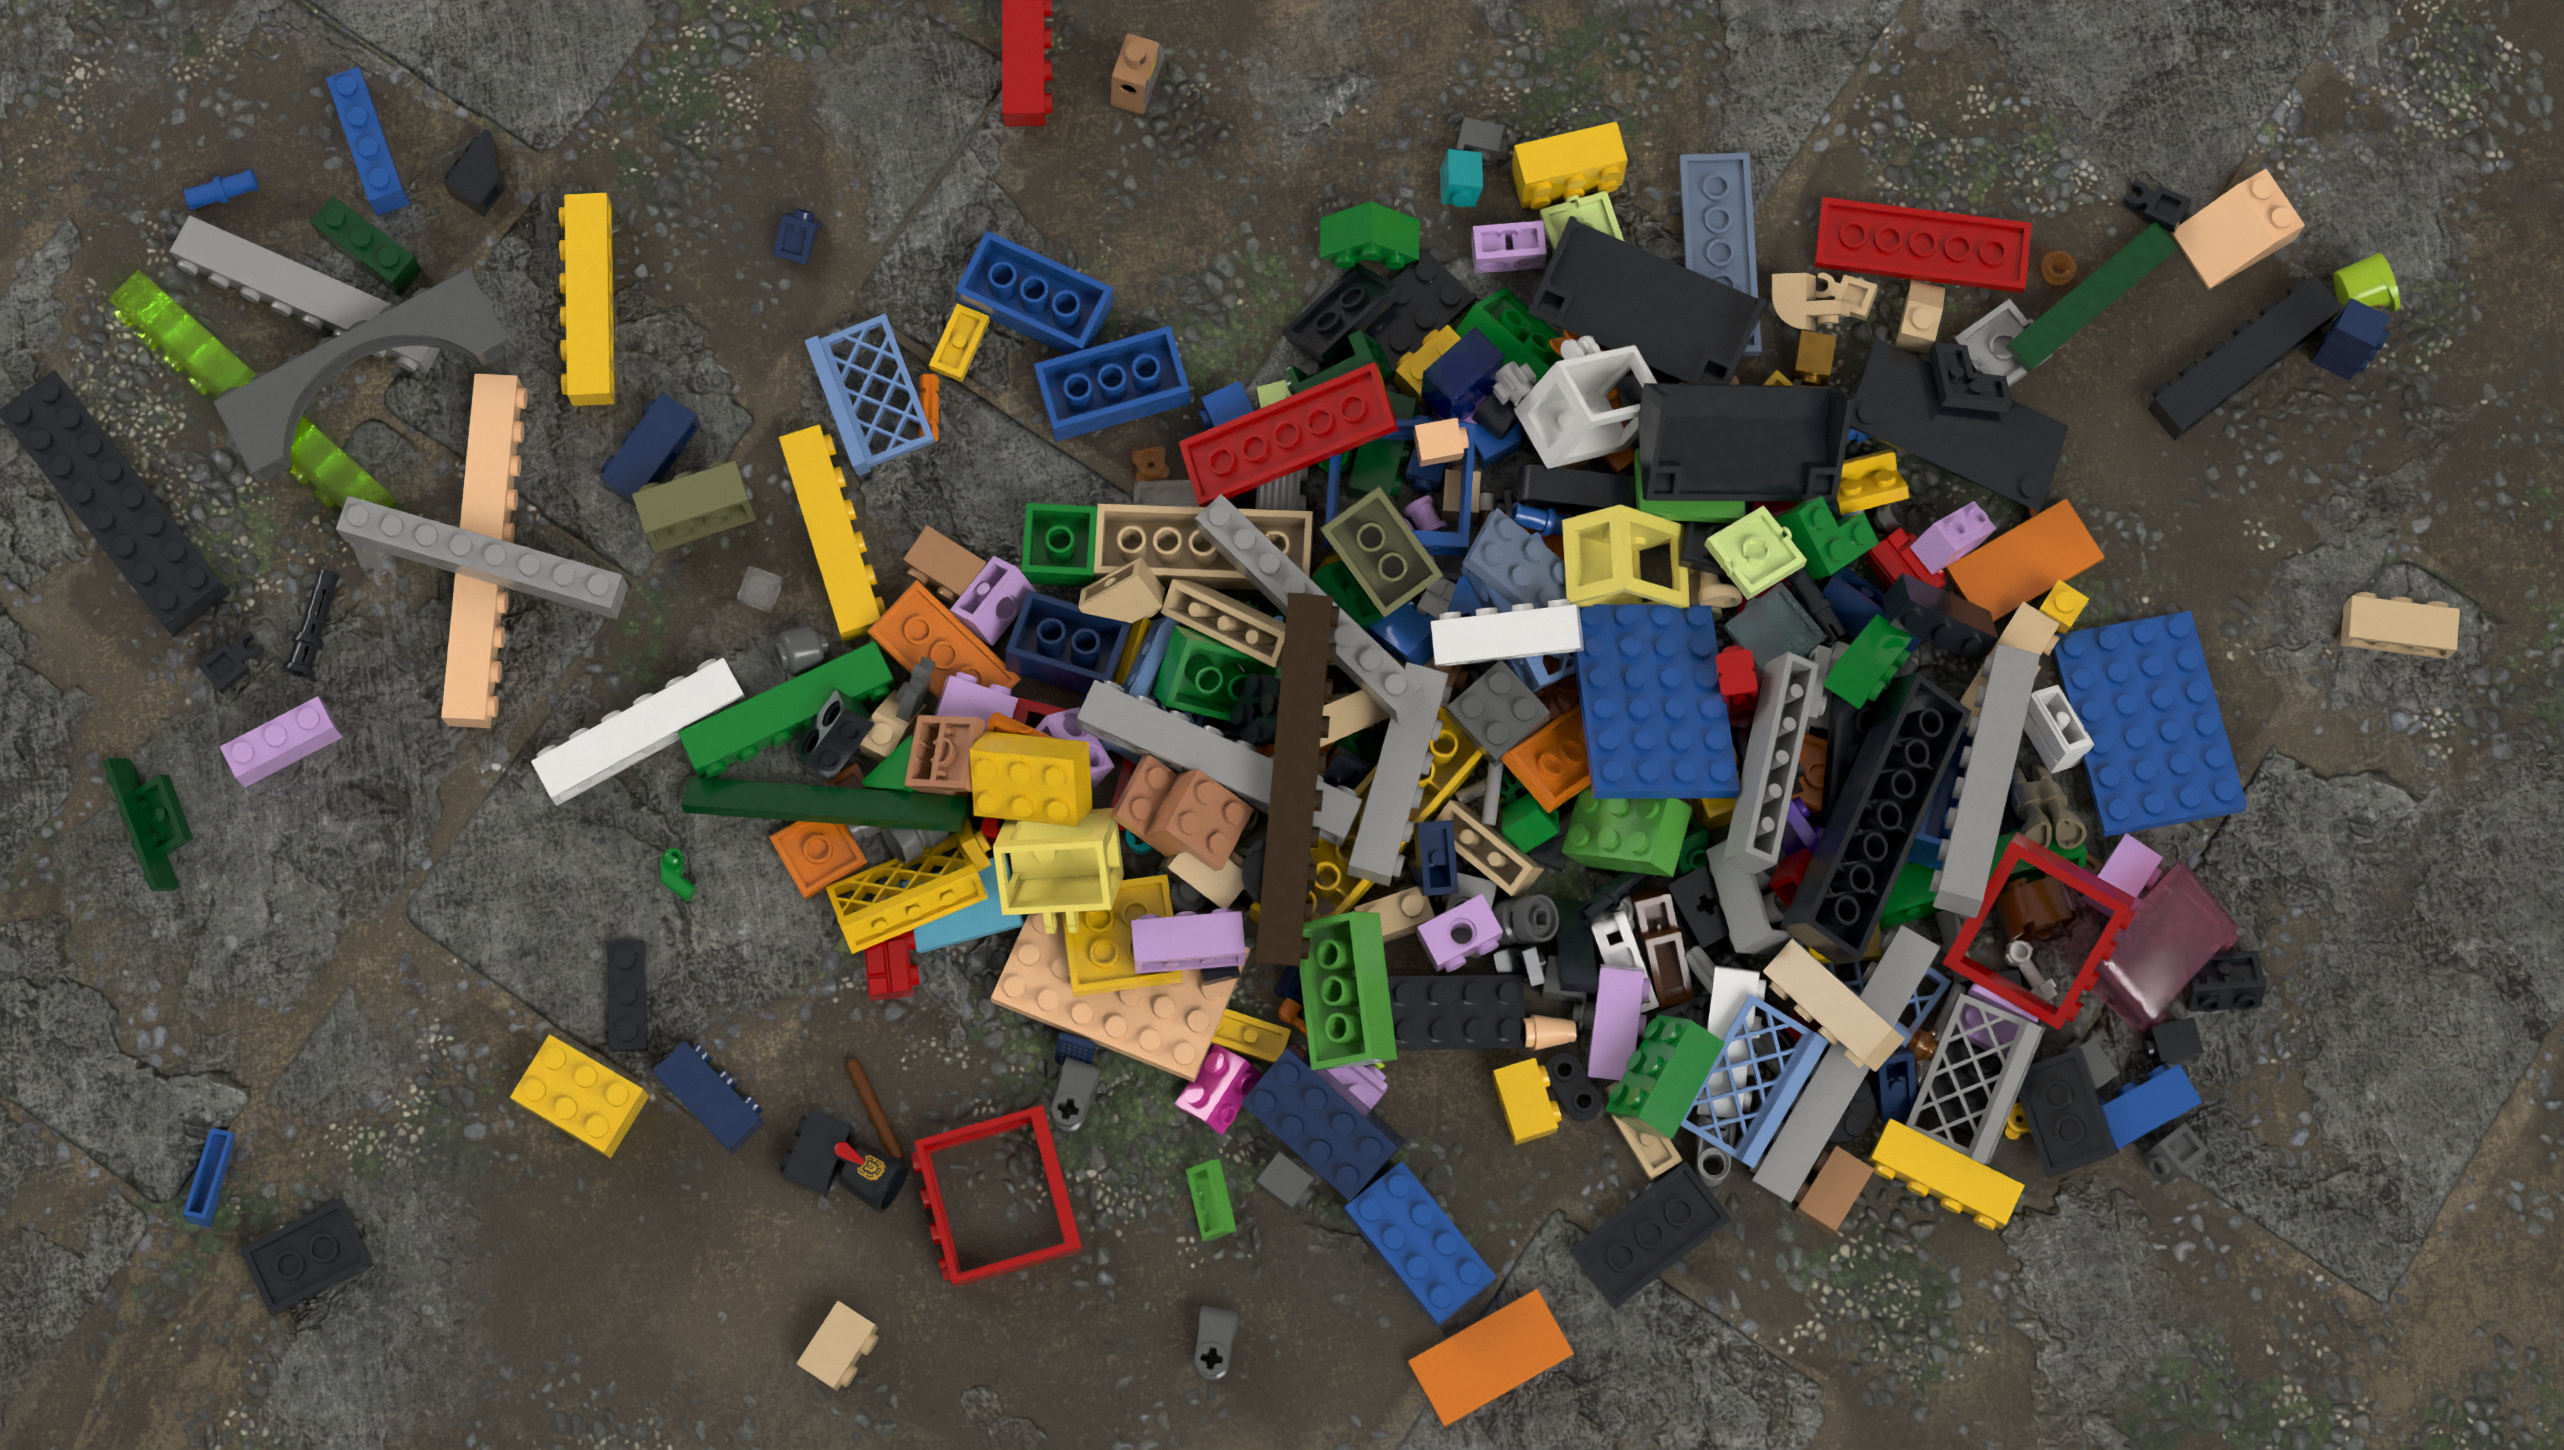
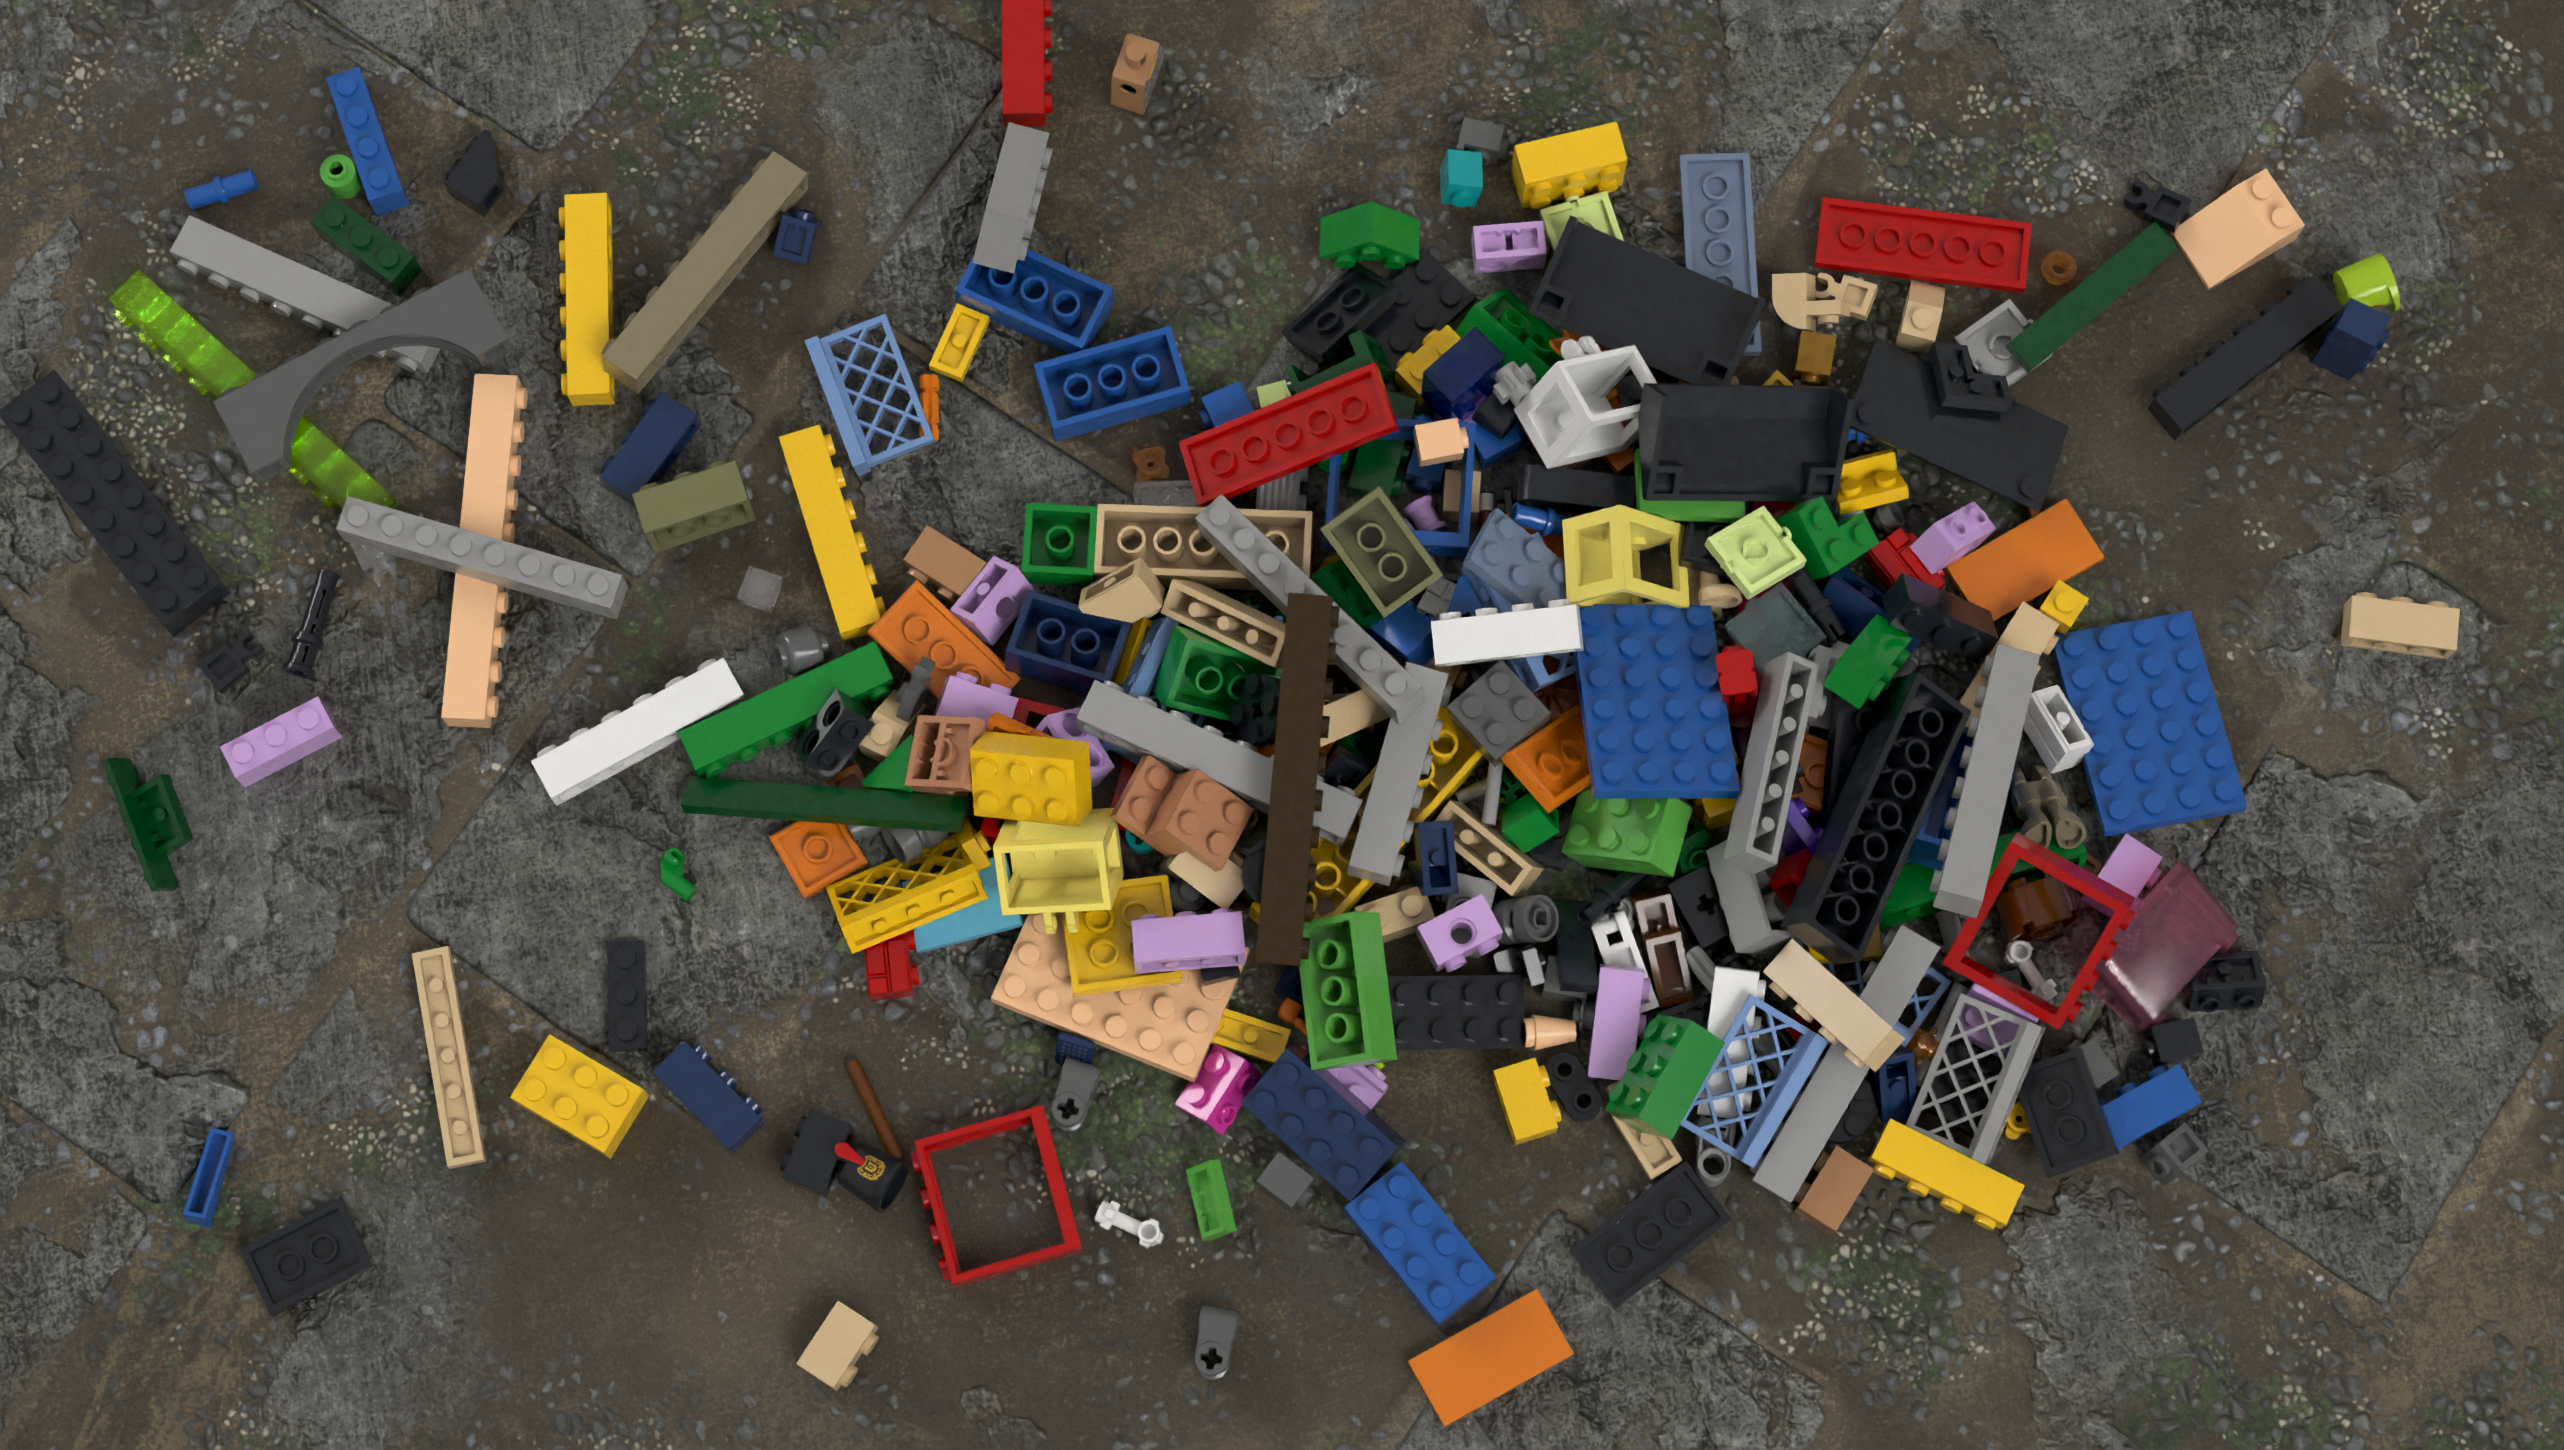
(340, 176): none -> bright green brick
(448, 1057): none -> tan plate
(704, 272): none -> dark tan brick
(1013, 198): none -> light grey brick
(1147, 1231): none -> white bar

